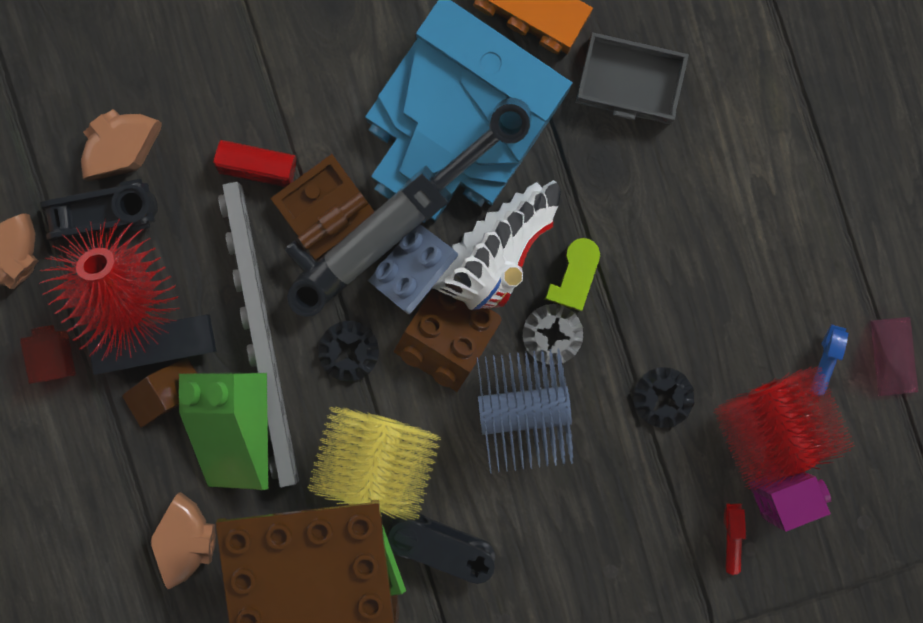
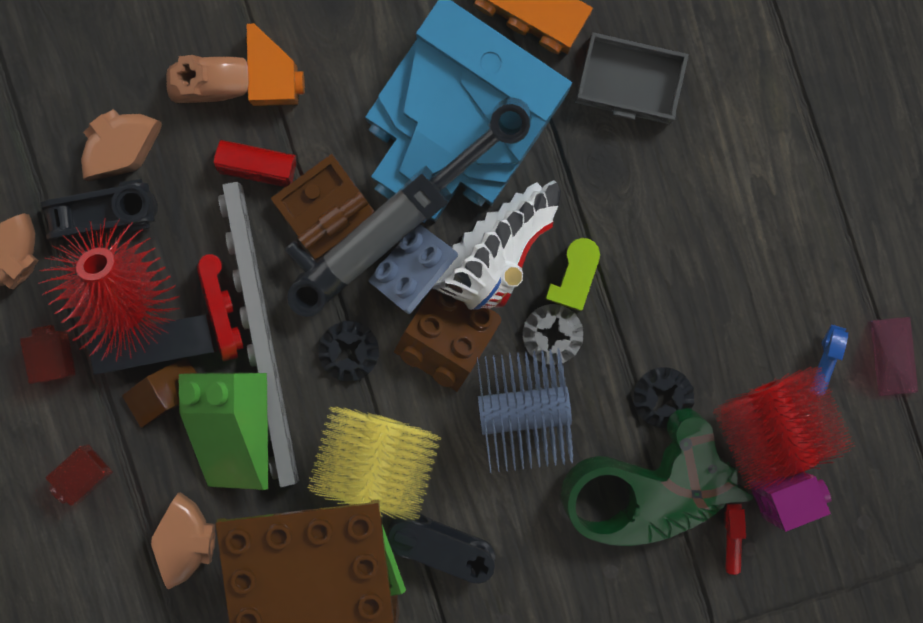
(78, 476): none -> clear red brick
(206, 79): none -> nougat piece
(218, 306): none -> red plate
(271, 72): none -> orange slope
(664, 501): none -> dark green animal

